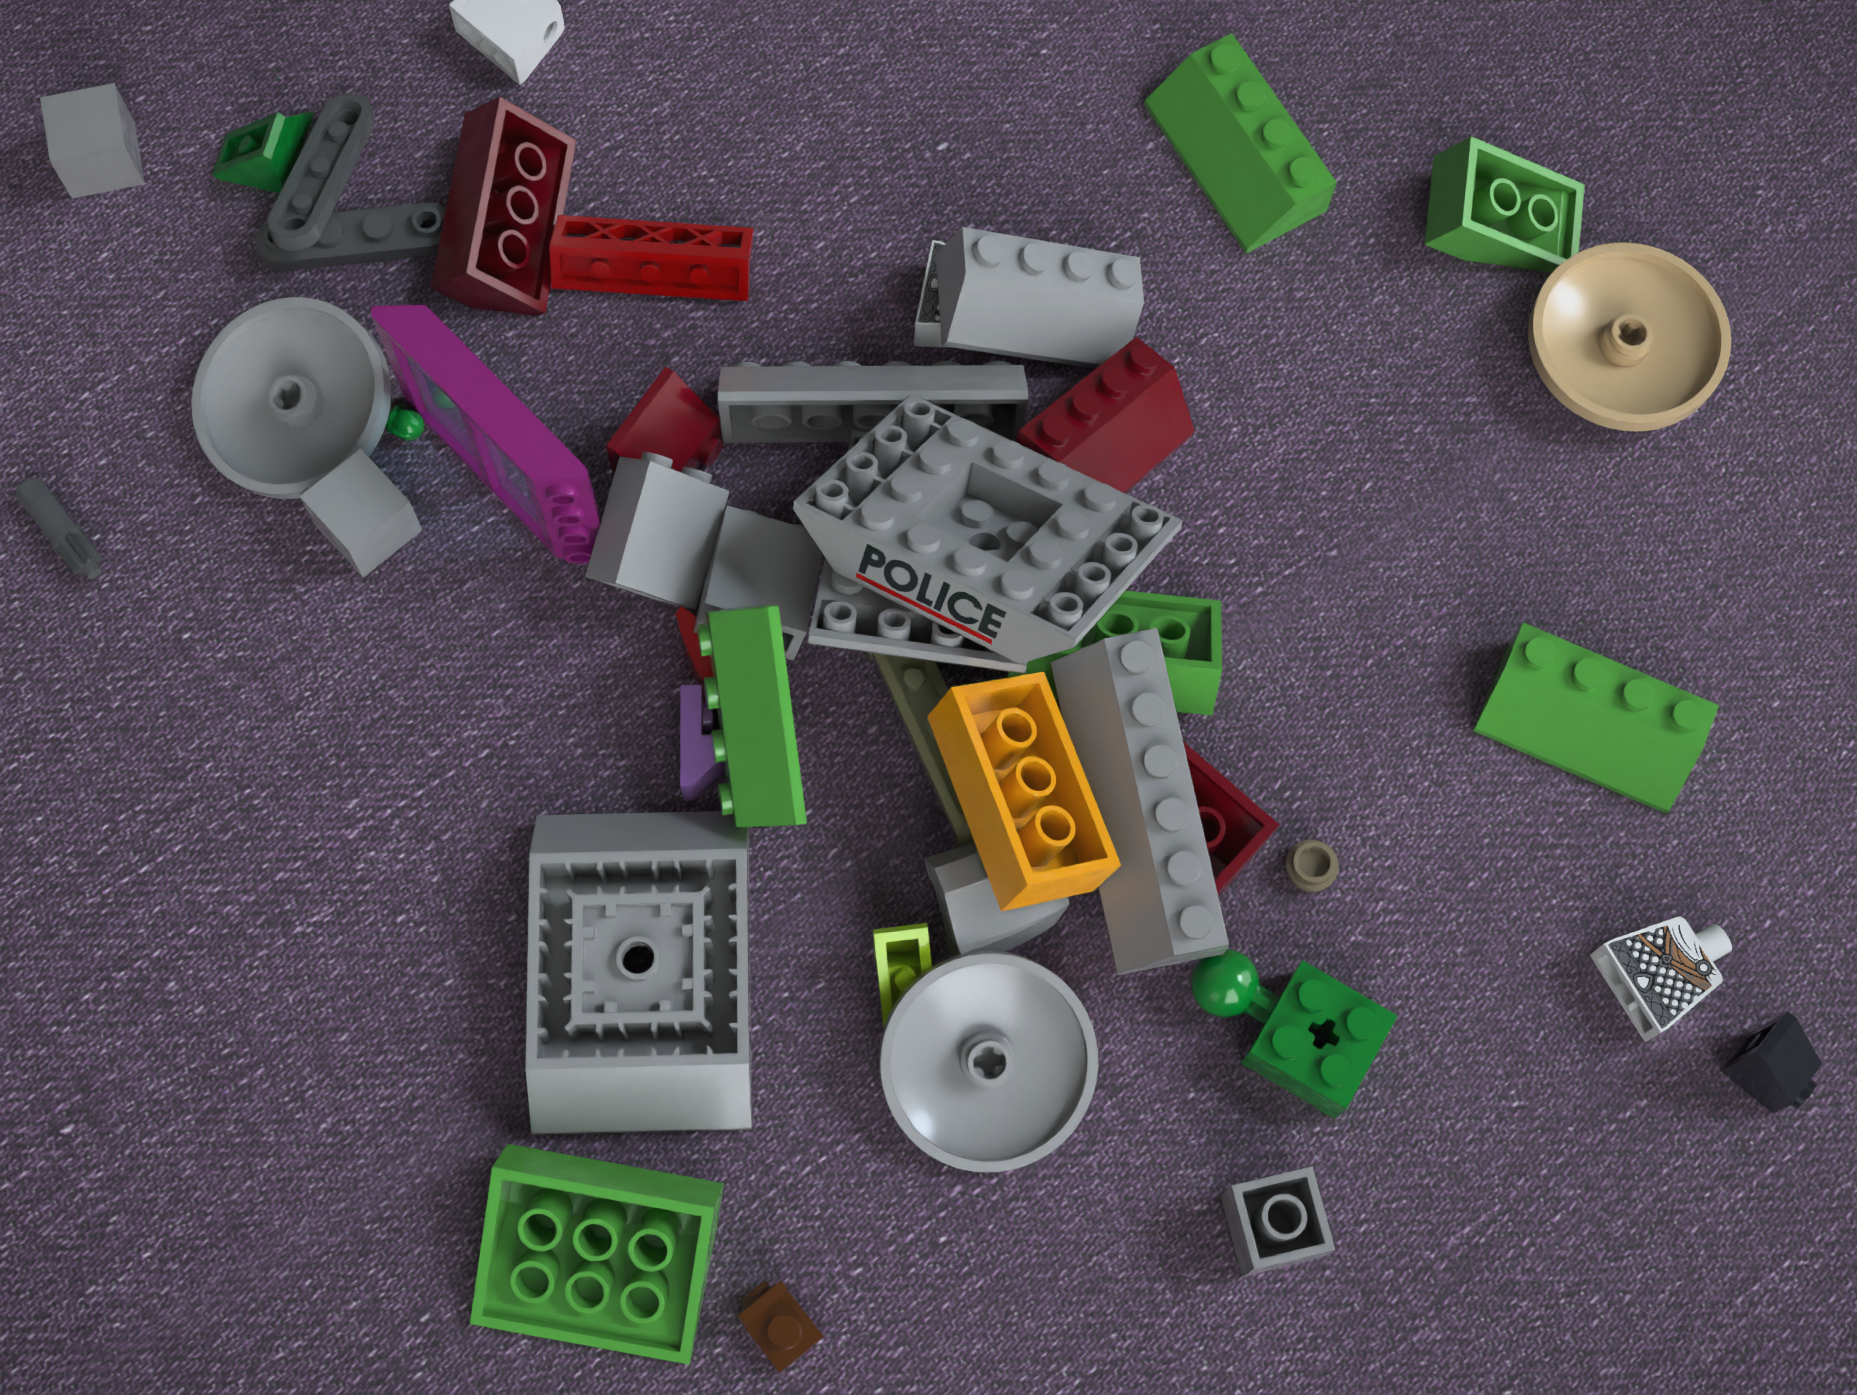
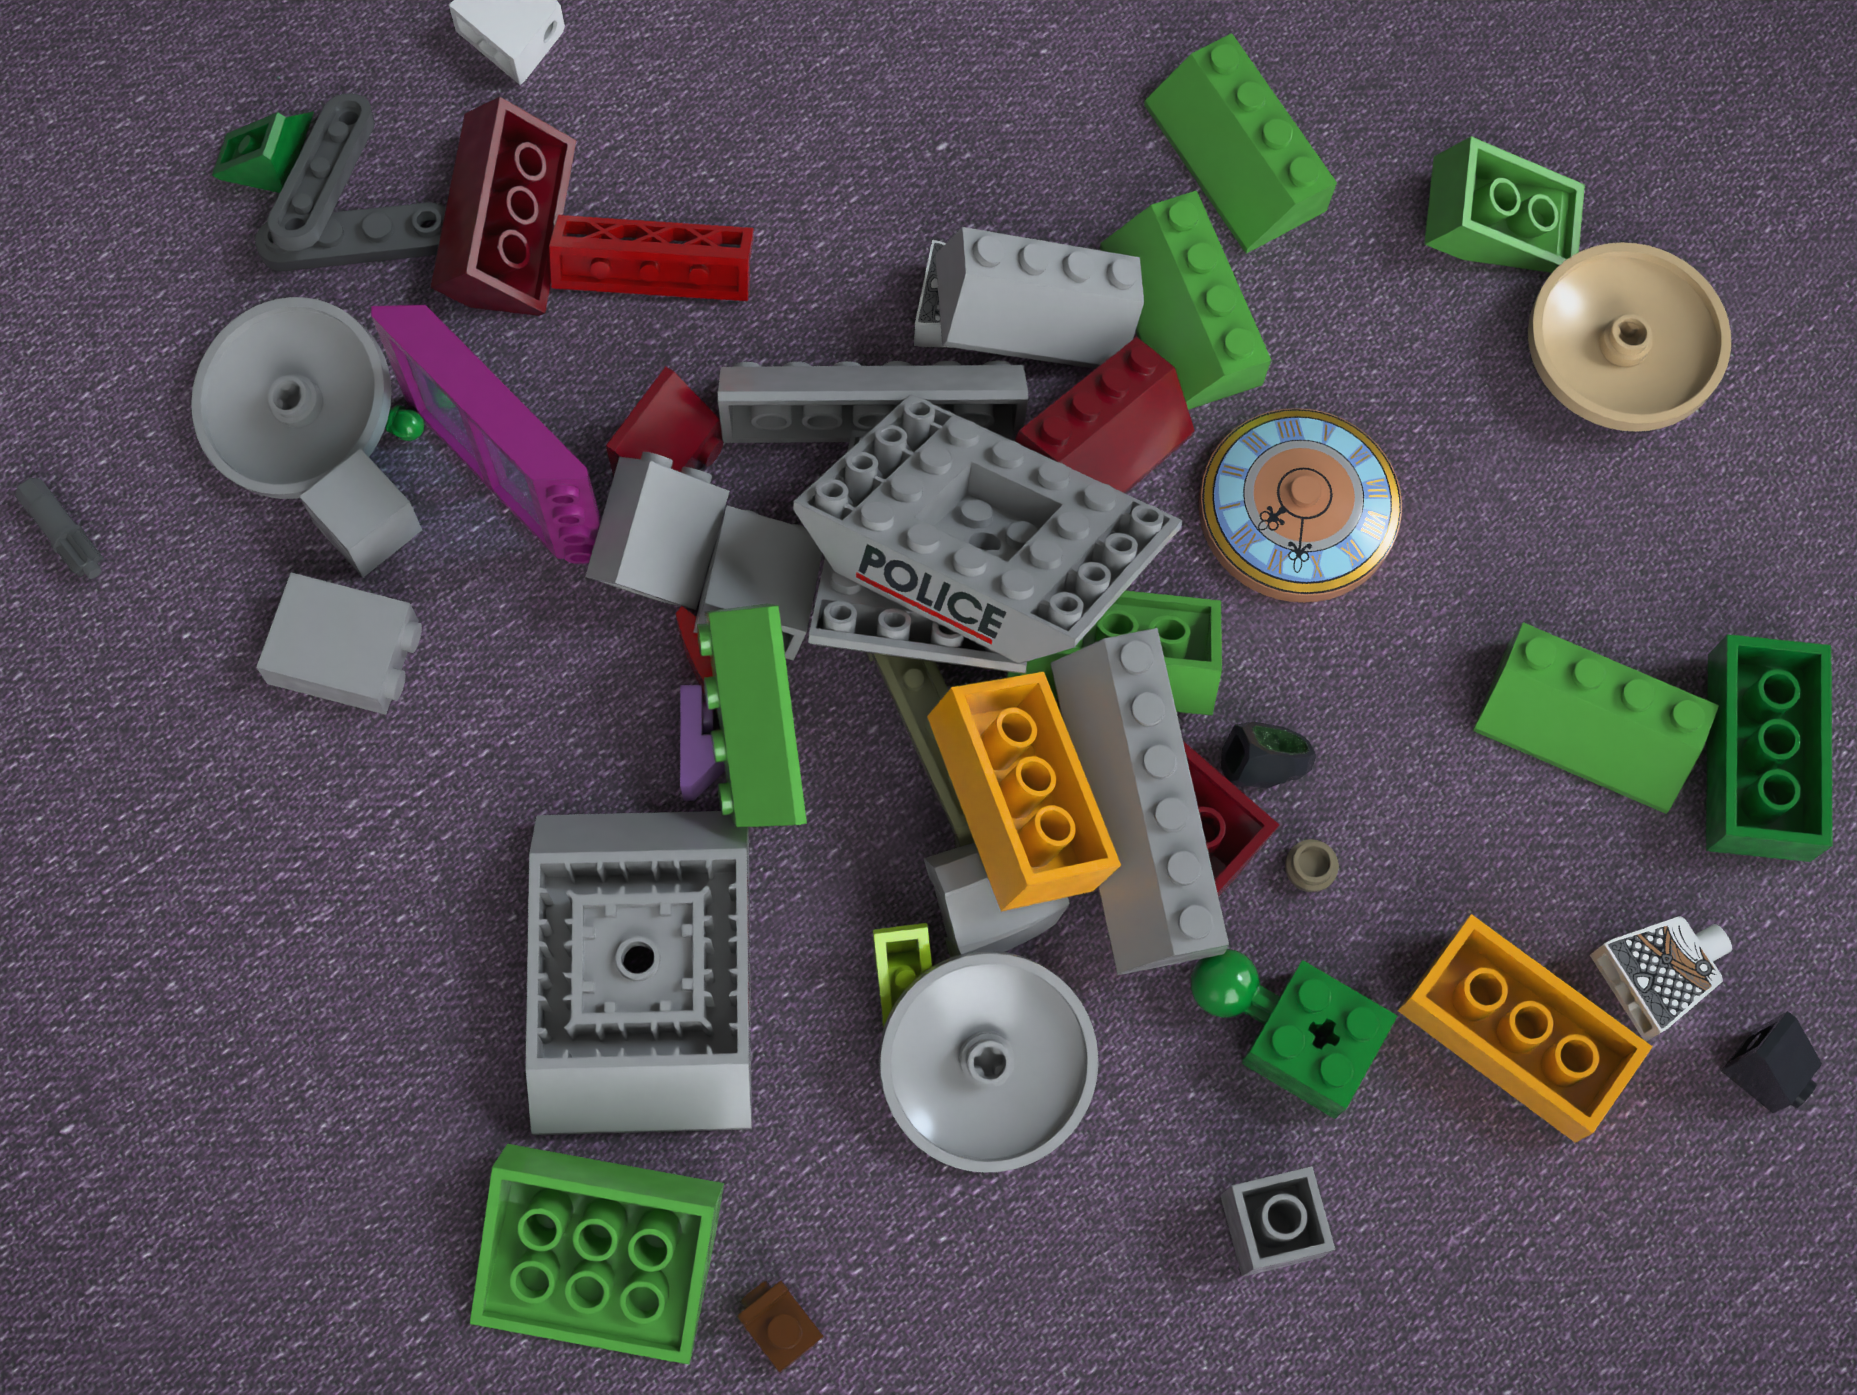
(92, 140): light grey head -> none
(339, 644): none -> light grey brick
(1192, 301): none -> bright green slope
(1265, 755): none -> black rock
(1300, 505): none -> dish
(1525, 1029): none -> light orange brick
(1770, 749): none -> green brick

